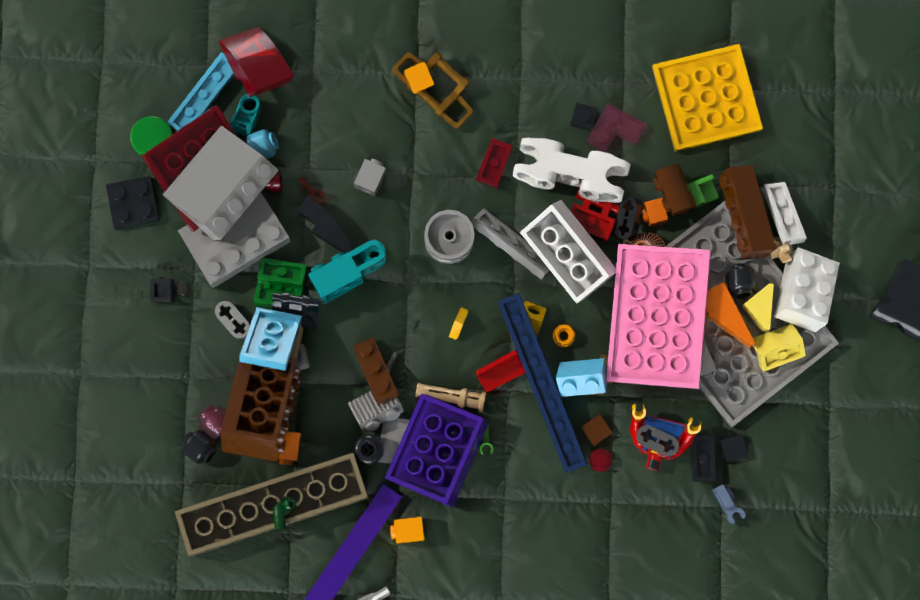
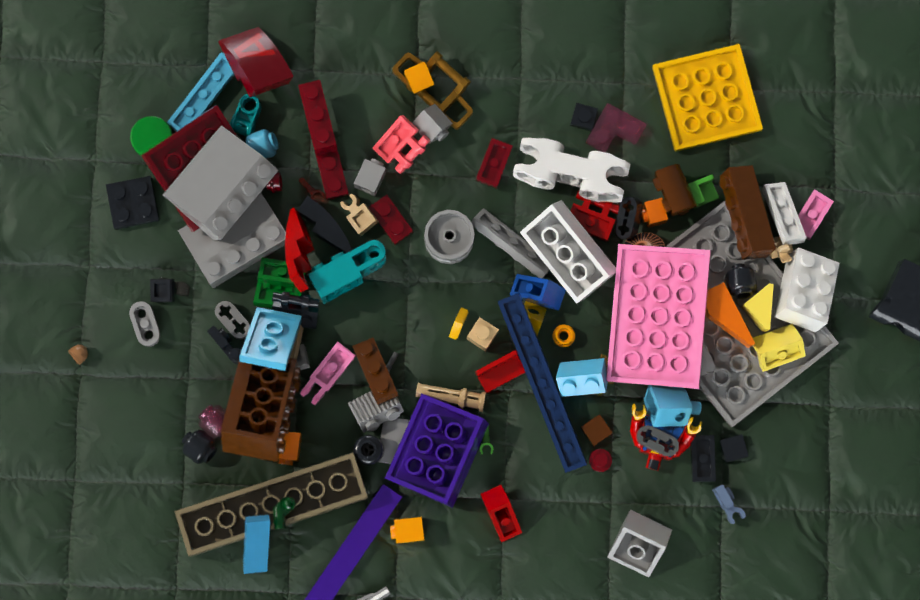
(79, 353): none -> medium nougat hinge
(144, 324): none -> light grey plate
(224, 341): none -> black plate
(256, 544): none -> dark azure tile
(297, 247): none -> red slope
(323, 139): none -> dark red bracket
(329, 371): none -> bright pink hinge
(360, 217): none -> tan plate
(390, 219): none -> dark red plate
(395, 139): none -> coral plate
(433, 123): none -> light grey brick
(482, 334): none -> tan brick
(501, 513): none -> red slope
(538, 291): none -> blue slope
(639, 543): none -> light grey slope
(670, 406): none -> medium azure torso
(814, 212): none -> bright pink plate

